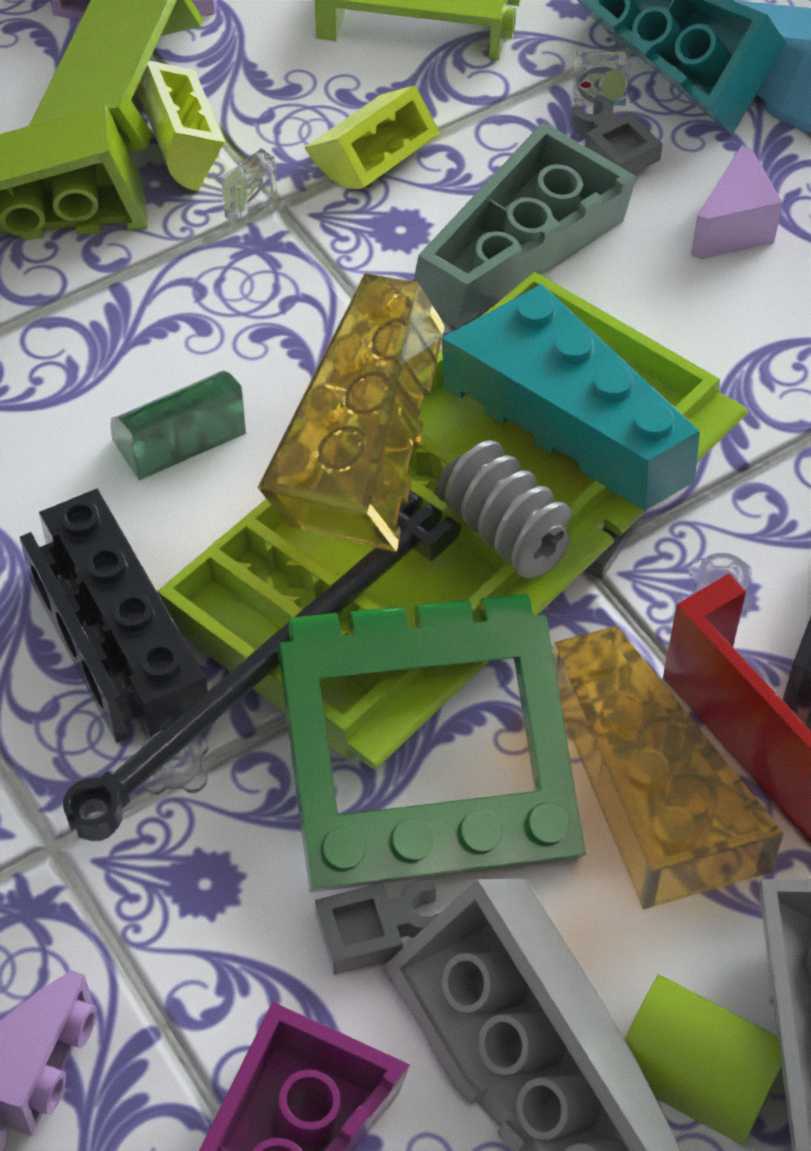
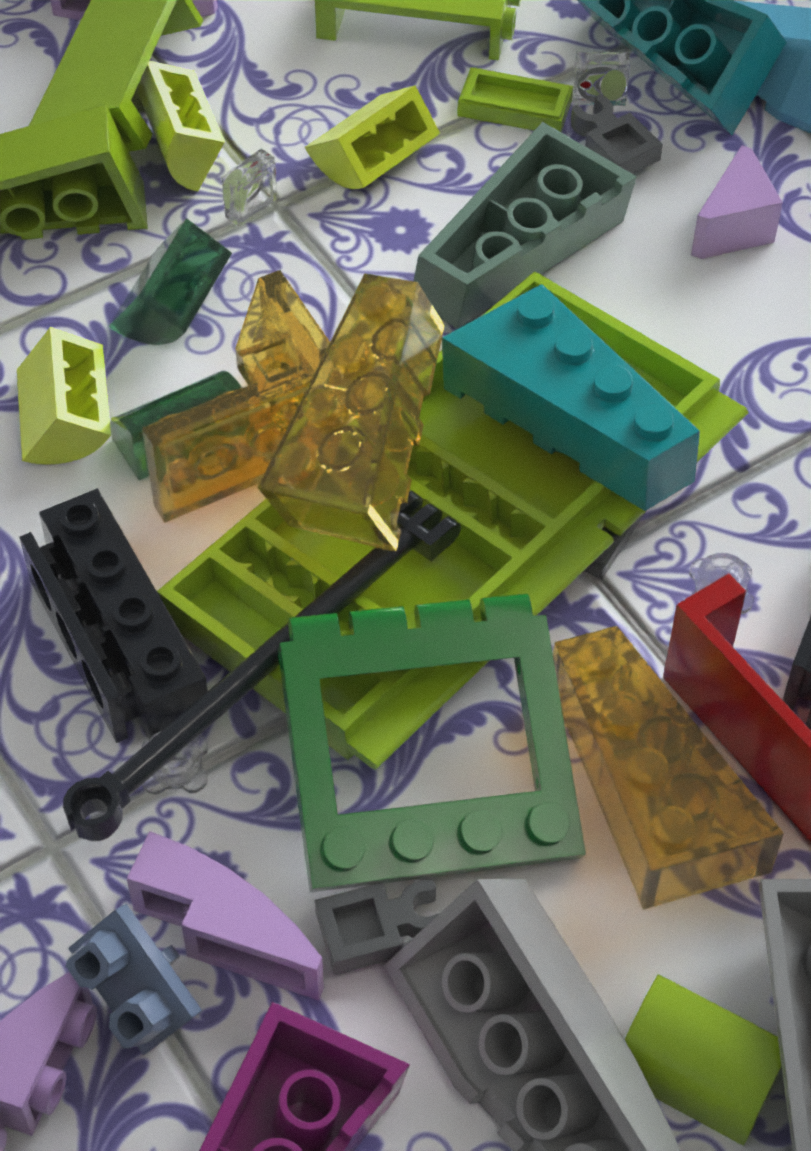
(62, 399): none -> neon yellow brick
(133, 980): none -> sand blue hips
(171, 286): none -> clear green brick
(223, 917): none -> lavender slope
(232, 438): none -> clear yellow bracket
(506, 508): light grey piece -> none
(514, 100): none -> lime tile

